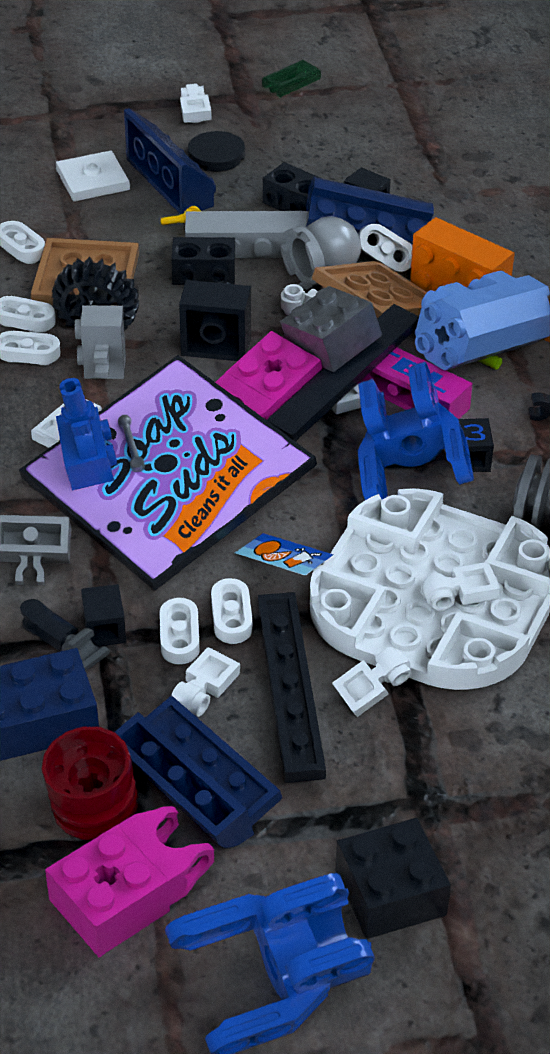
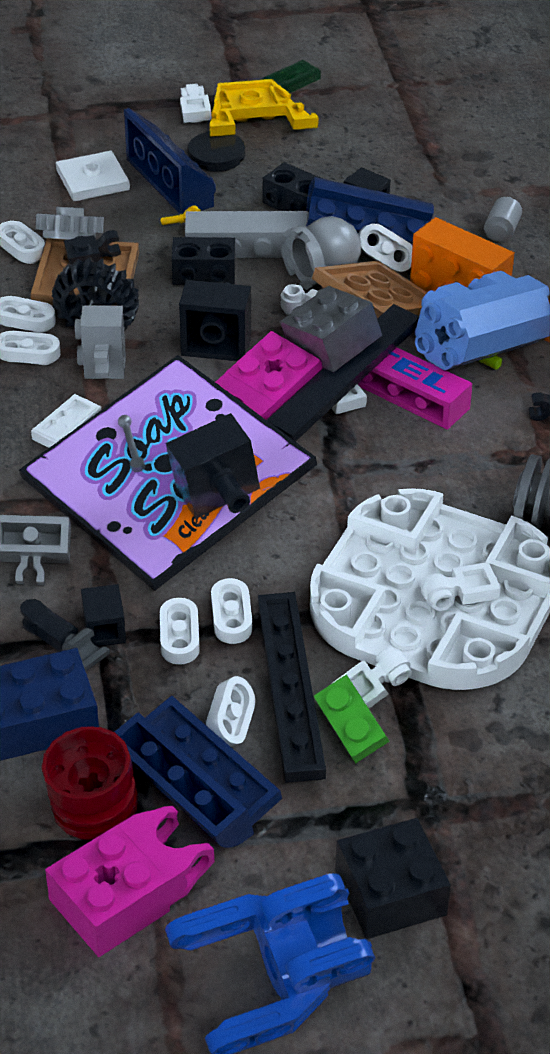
(68, 224): none -> light grey gear
(84, 439): blue brick -> none
(85, 246): none -> black plate
(208, 673): white plate -> none
(214, 467): none -> black brick
(231, 710): none -> white plate
(252, 100): none -> yellow wing
(284, 554): sticker -> none
(351, 718): none -> bright green plate
(410, 435): blue piece -> none
(480, 442): black brick -> none
(503, 219): none -> light grey brick

